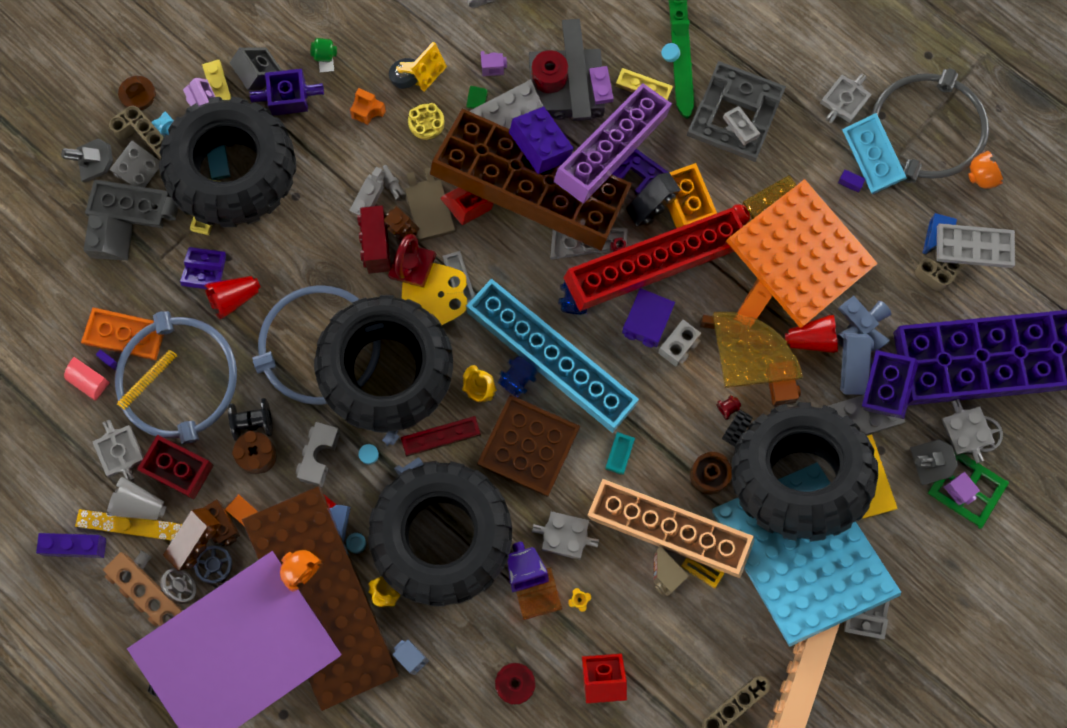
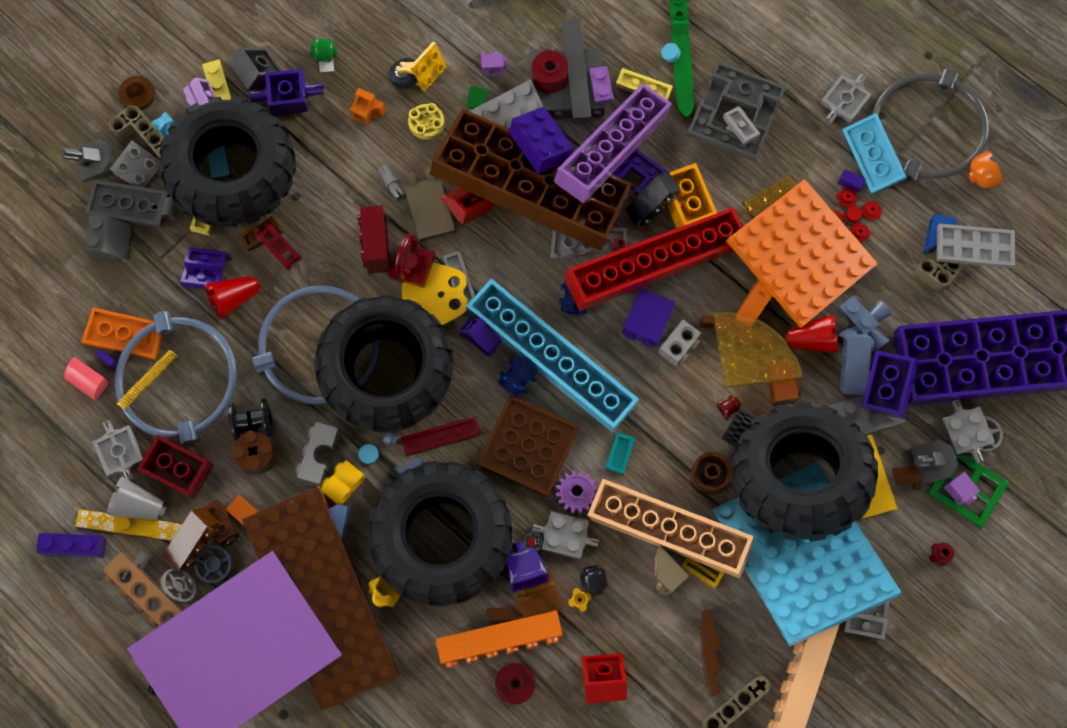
(249, 239): none -> reddish brown slope
(278, 246): none -> dark red plate
(298, 568): orange cylinder -> none
(342, 483): none -> yellow brick
(356, 543): medium azure tile -> none
(369, 191): light grey hinge -> none
(400, 224): reddish brown brick -> none
(410, 656): sand blue brick -> none
(478, 384): yellow hair -> none
(480, 335): none -> dark purple tile
(499, 614): none -> reddish brown piece
(499, 638): none -> orange brick
(534, 540): none -> tile
(576, 481): none -> medium lavender gear
(593, 580): none -> black head
(708, 645): none -> reddish brown slope
(742, 213): red plate -> none
(854, 213): none -> red plant
(907, 475): none -> reddish brown tile
(937, 556): none -> dark red brick

